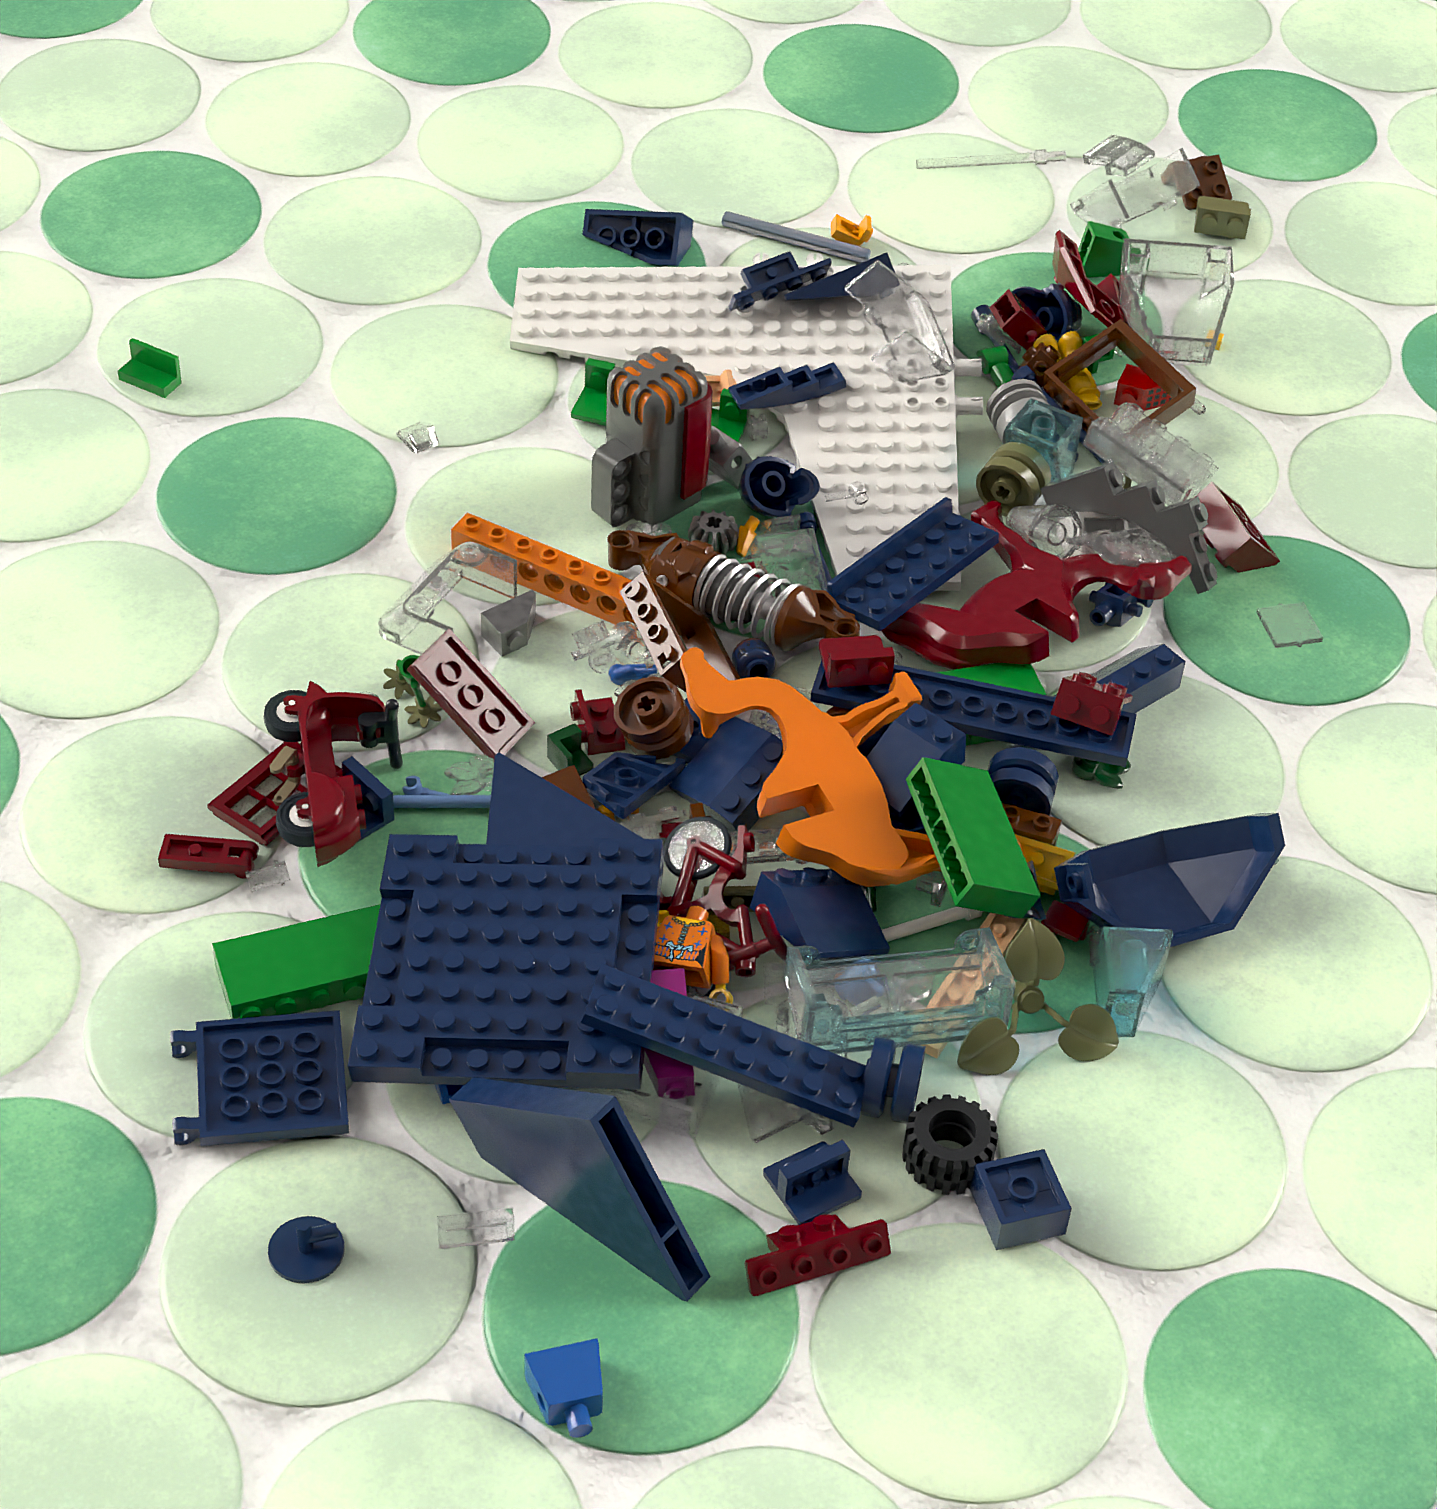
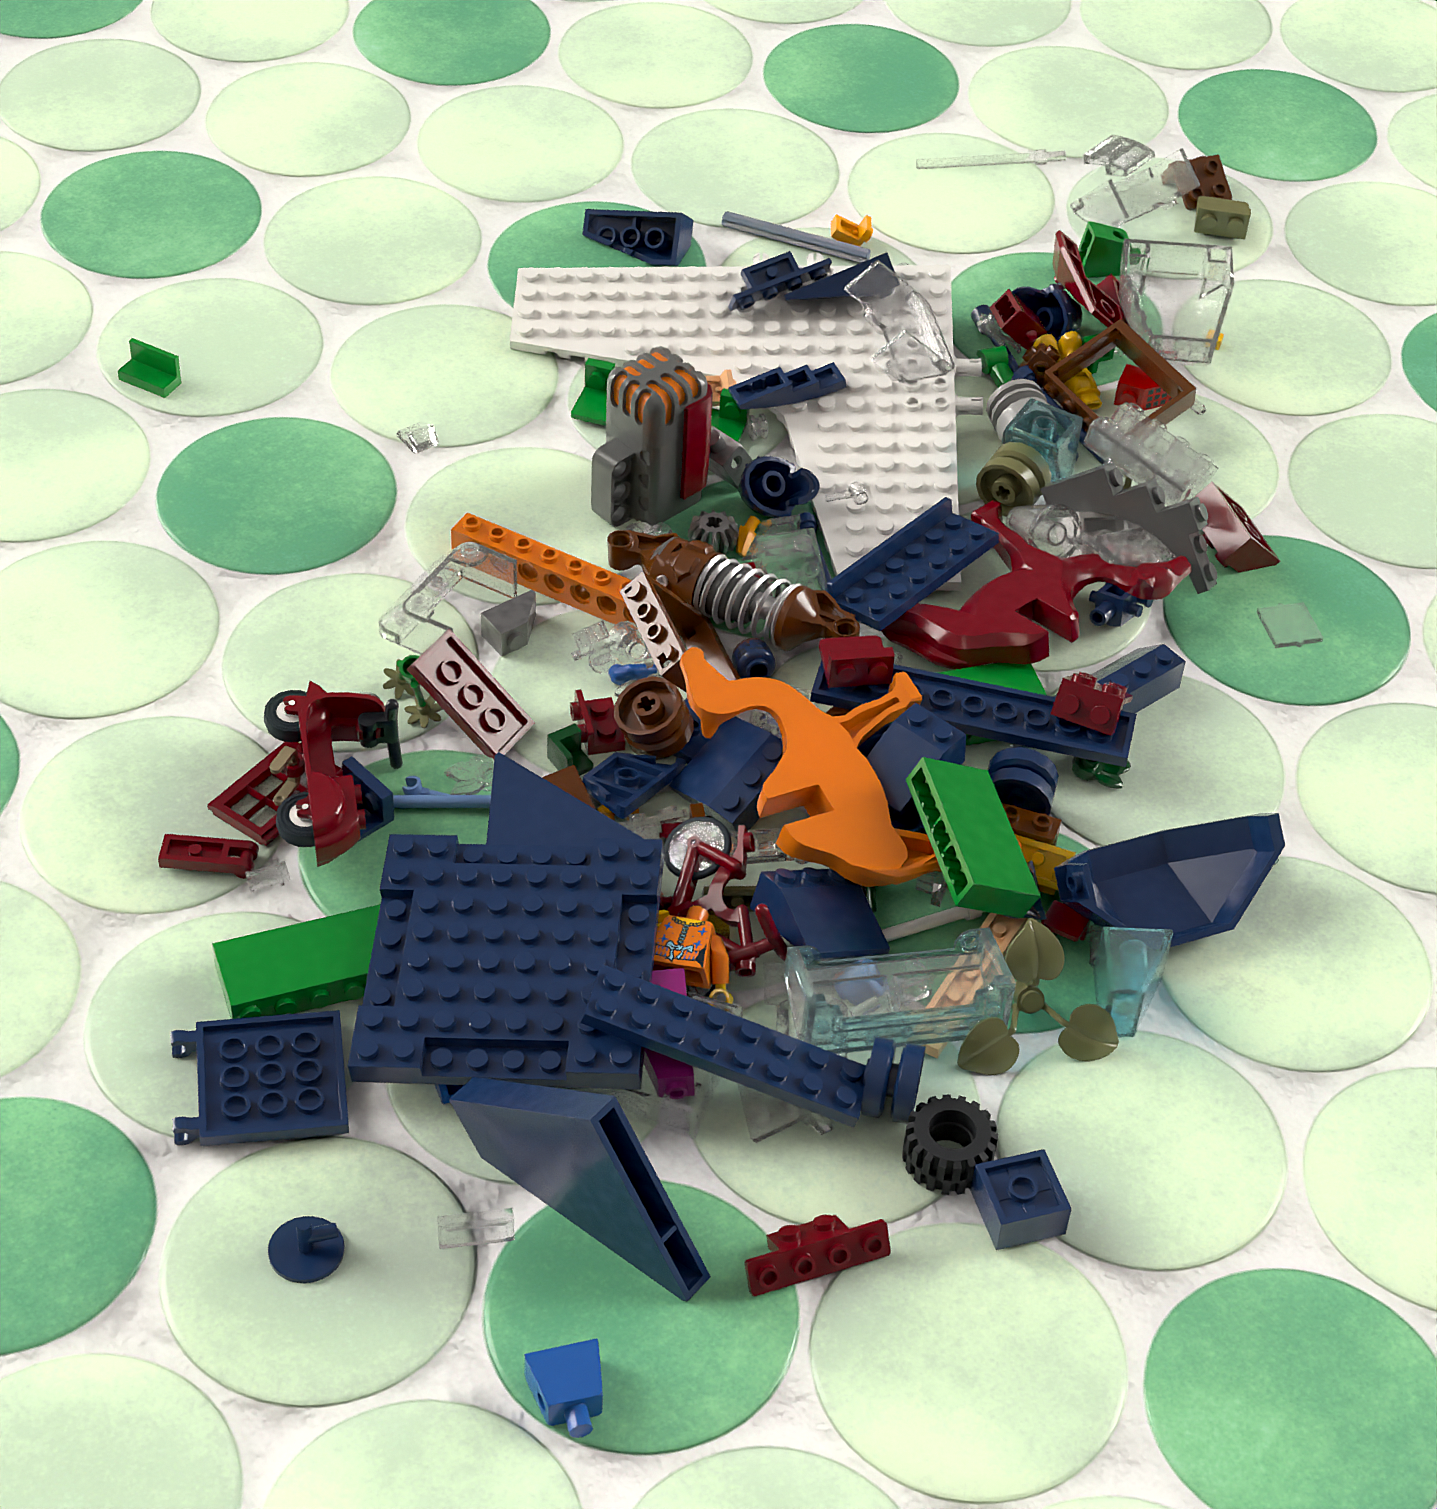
(814, 1181): dark blue bracket -> none

